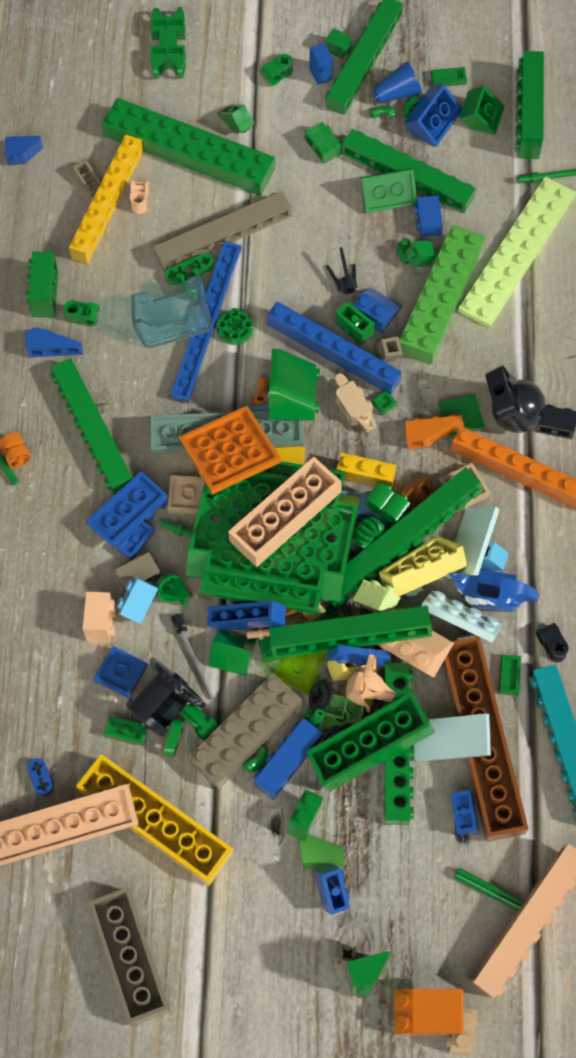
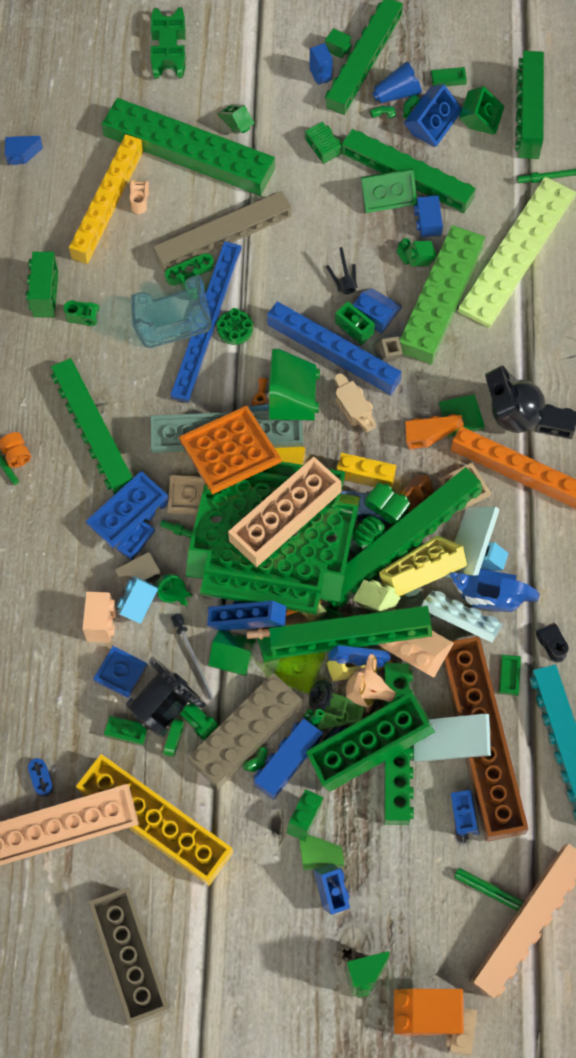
(50, 344): blue slope -> none
(84, 165): dark tan slope -> none
(276, 71): green piece -> none
(384, 402): green tile -> none

